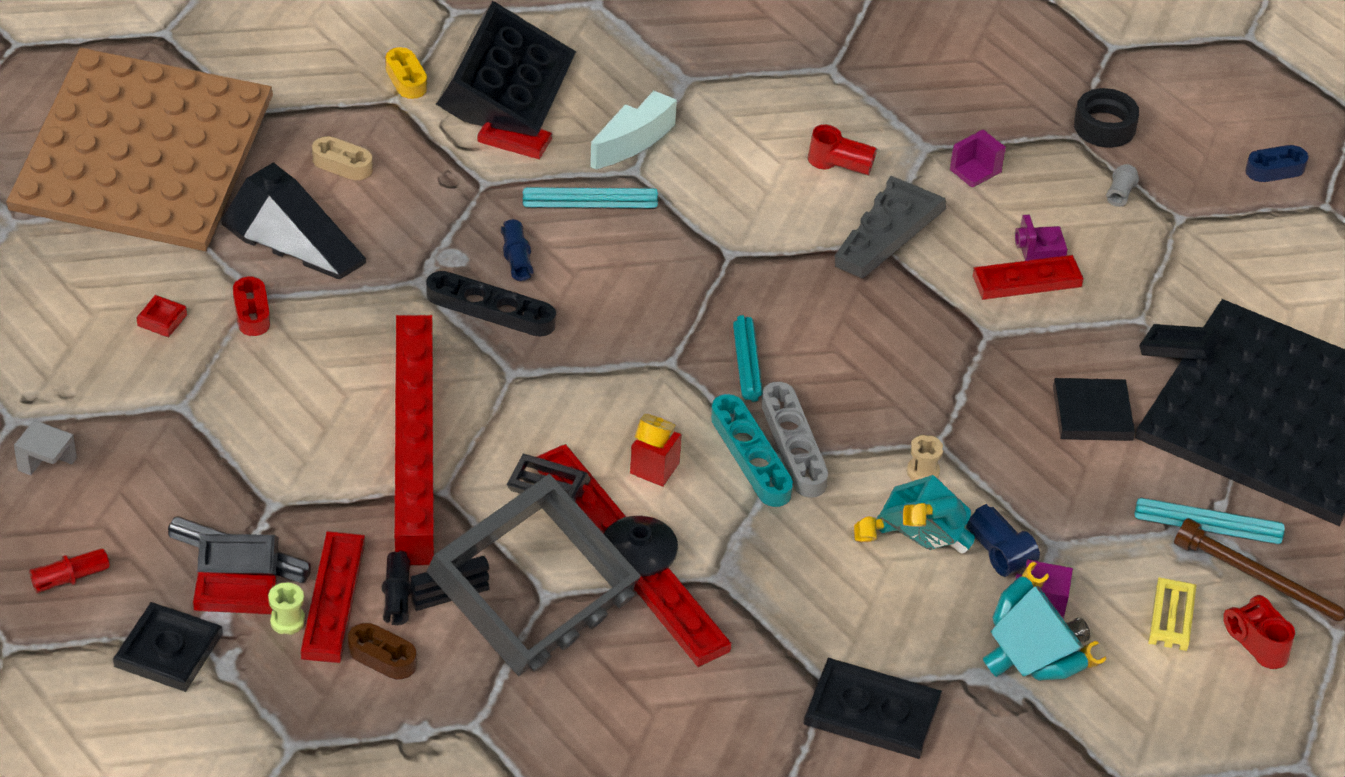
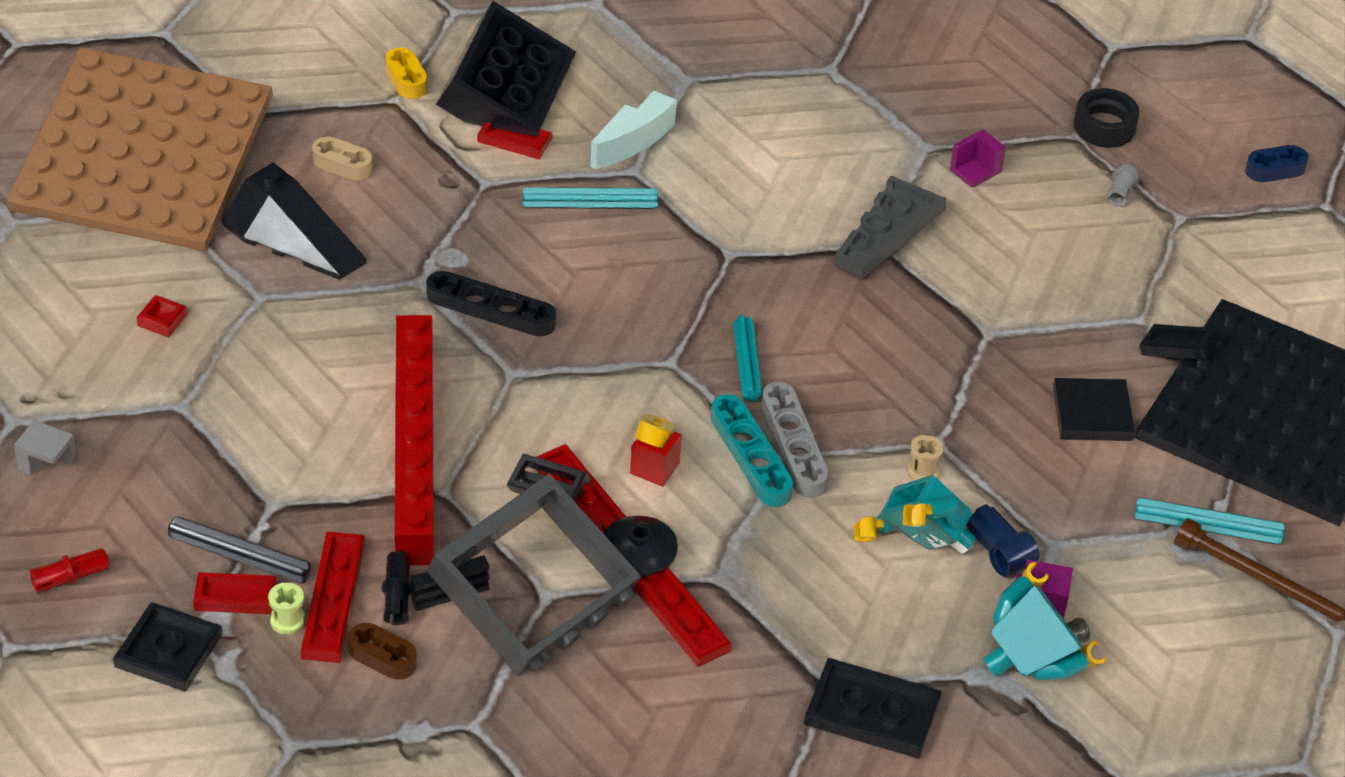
(238, 554): black tile -> none
(246, 306): red beam -> none
(517, 250): dark blue pin -> none
(831, 149): red piece -> none
(1027, 277): red tile -> none
(1039, 241): magenta bracket -> none
(1169, 636): light yellow tile -> none
(1262, 631): red piece -> none

